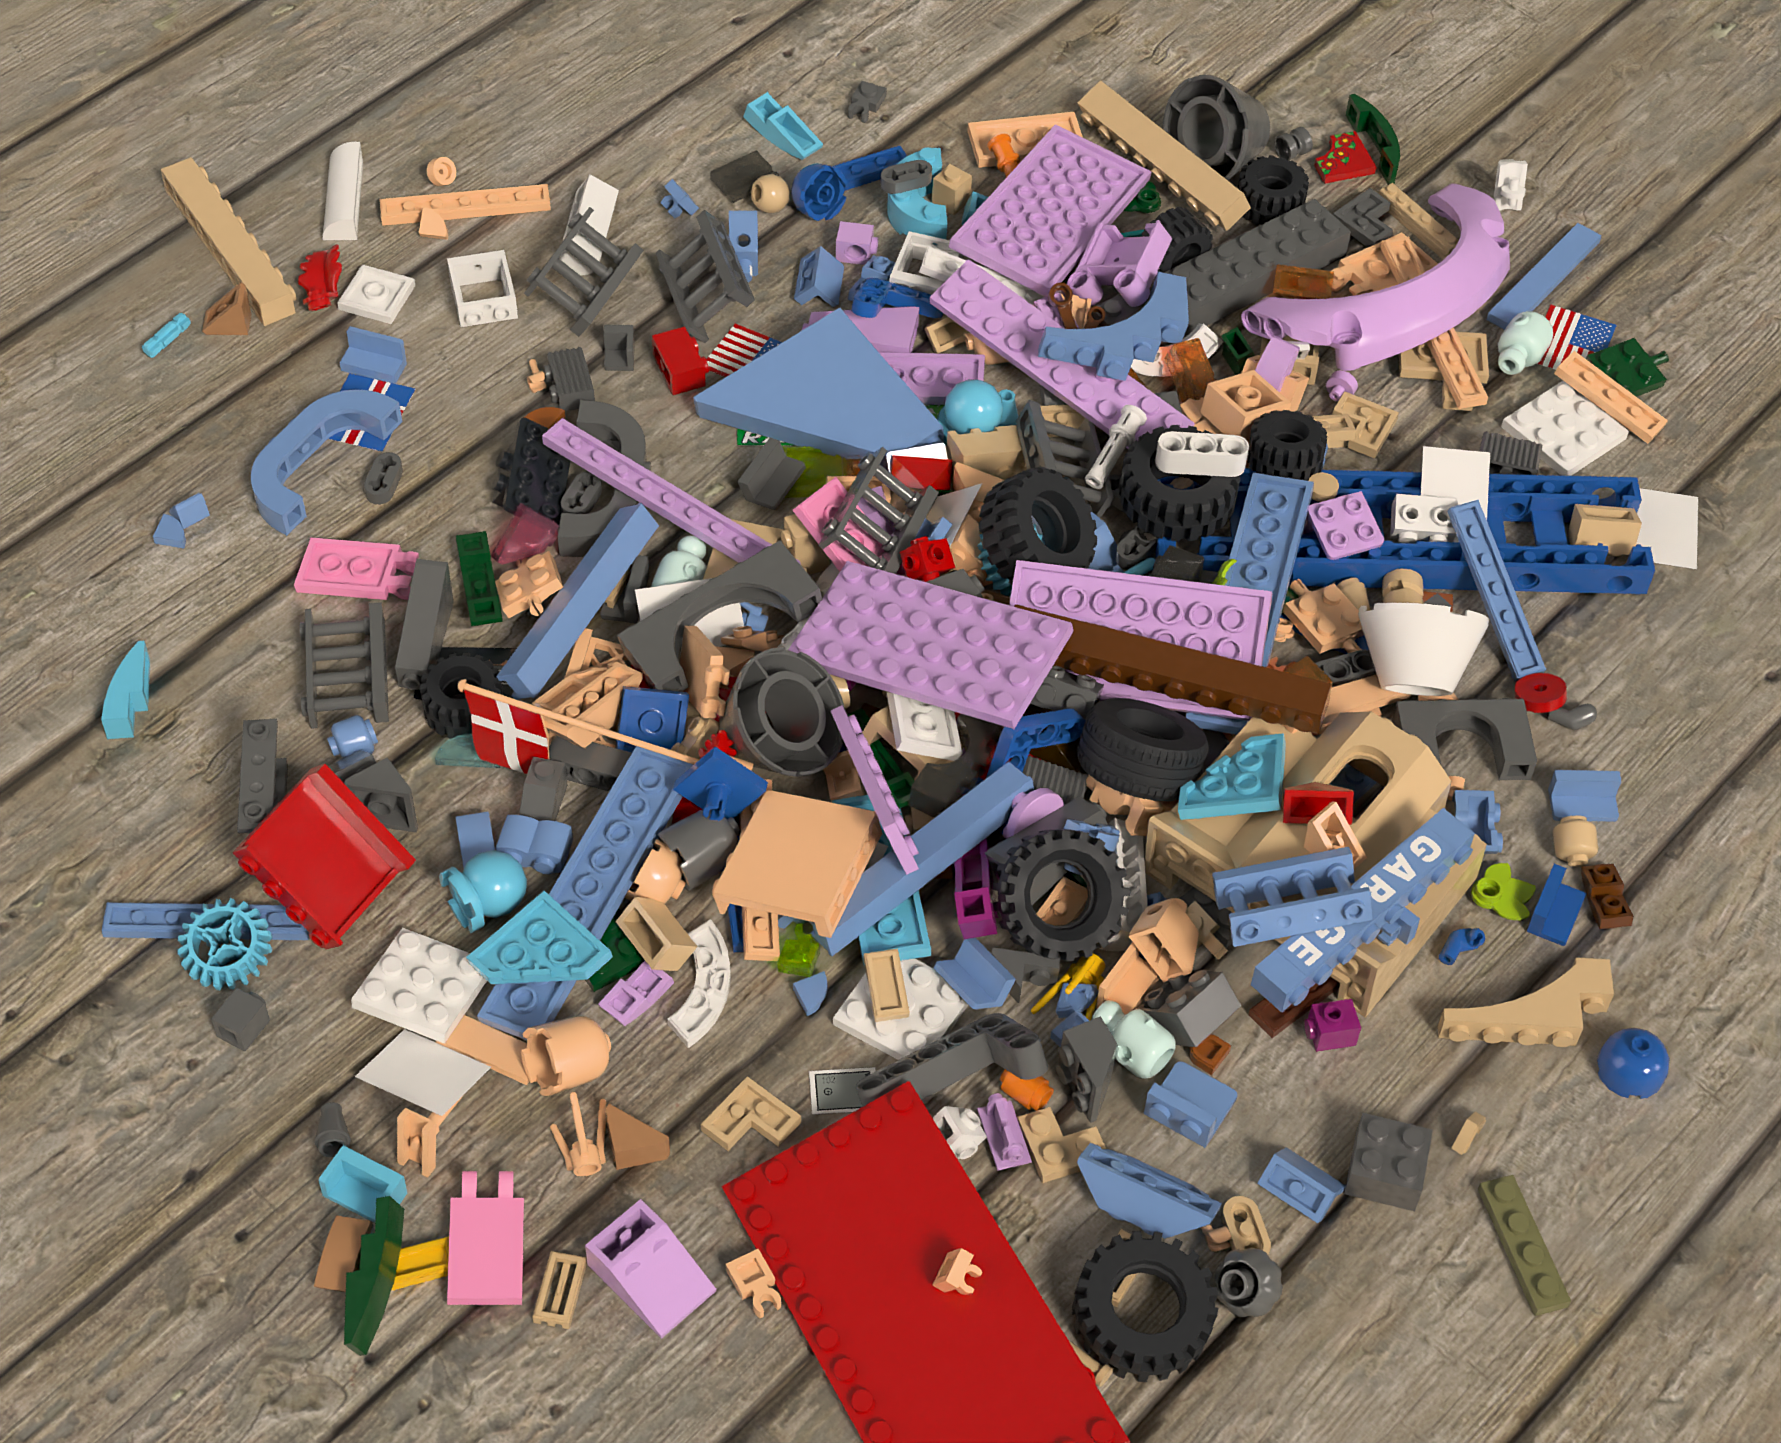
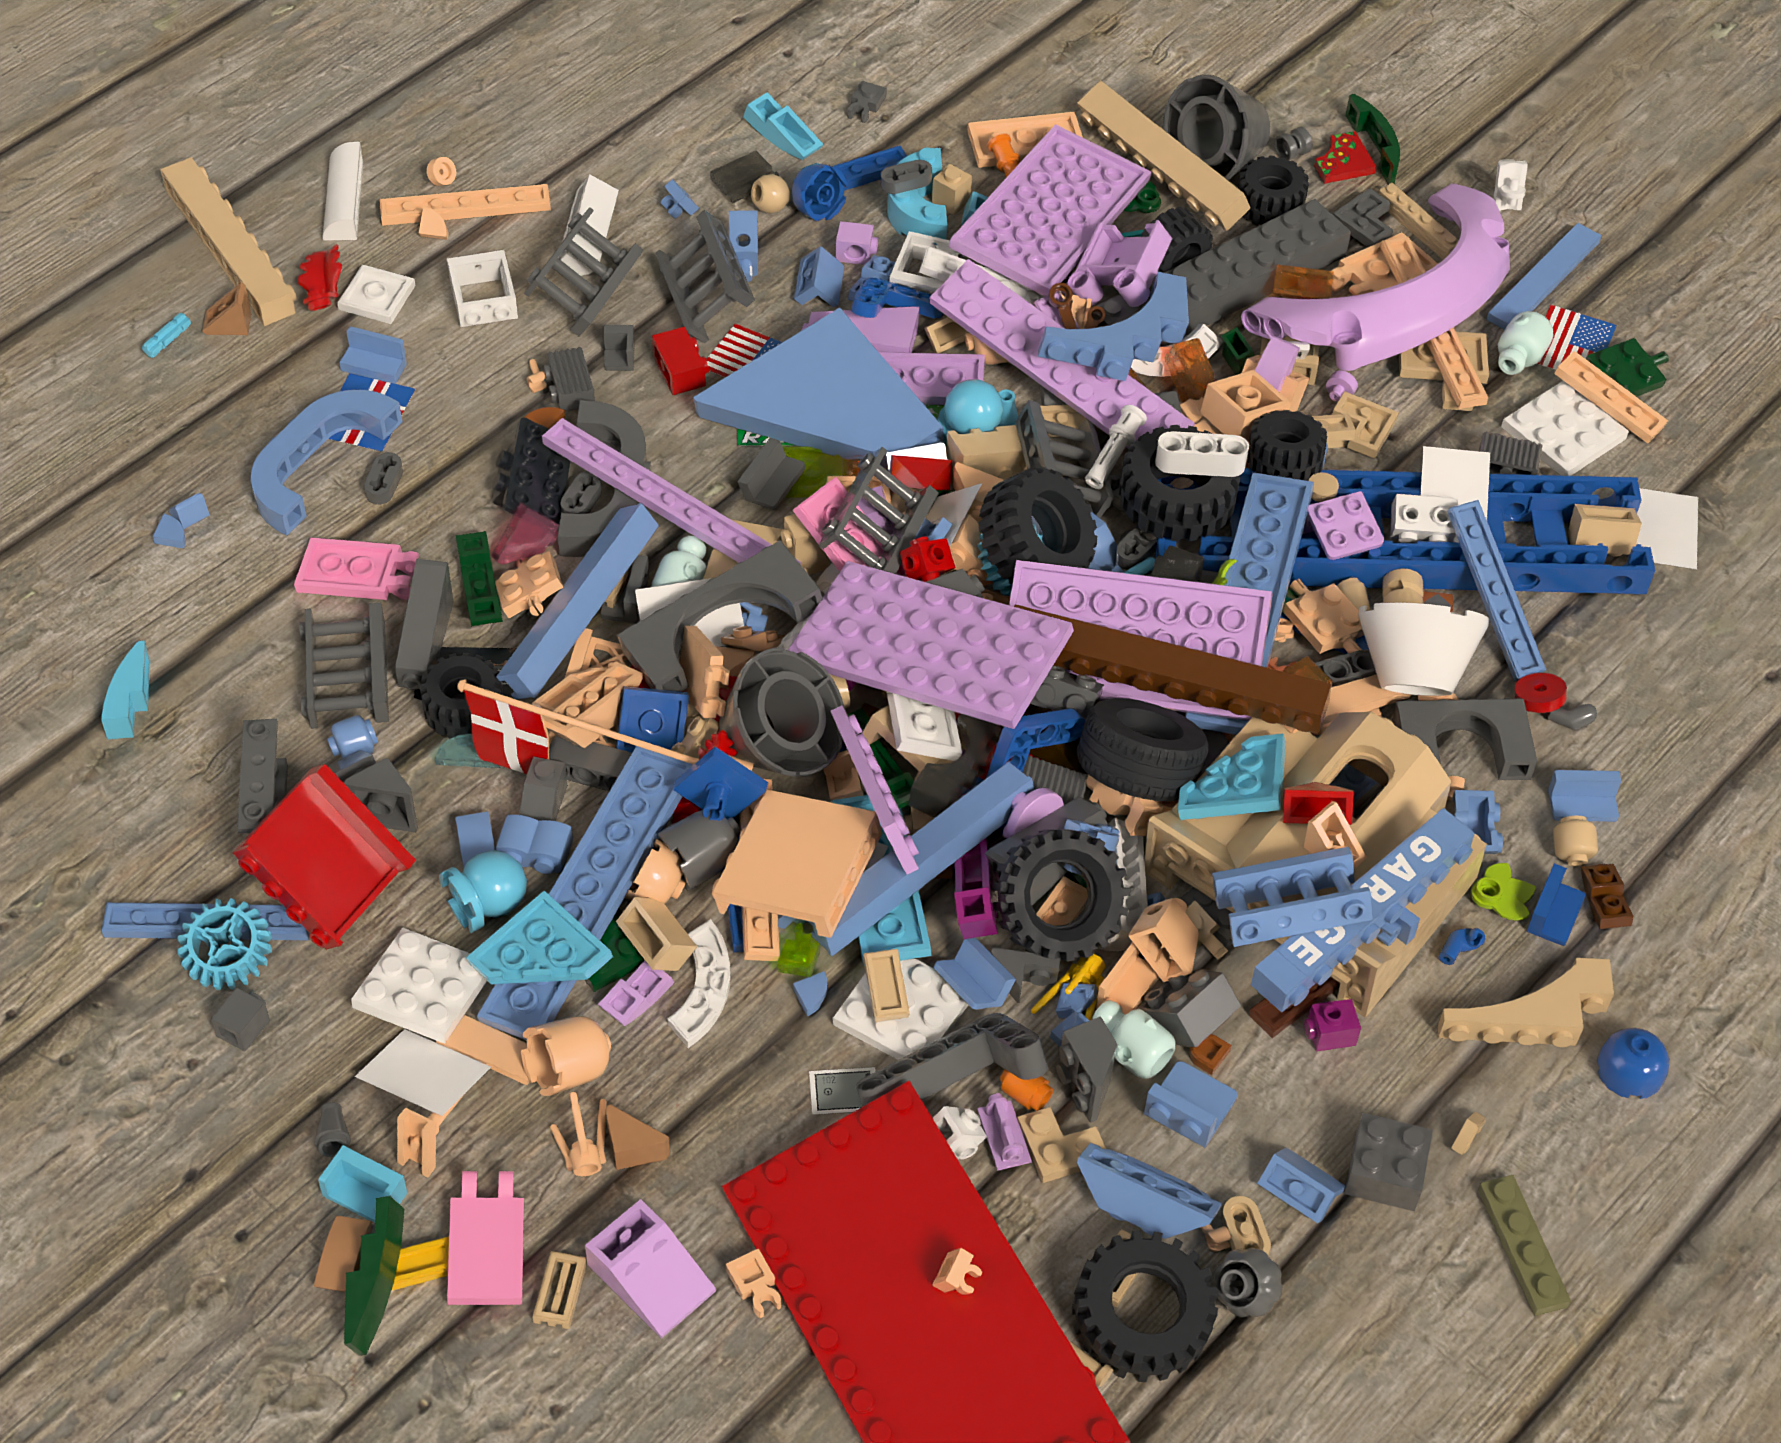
(746, 1108): tan plate -> none

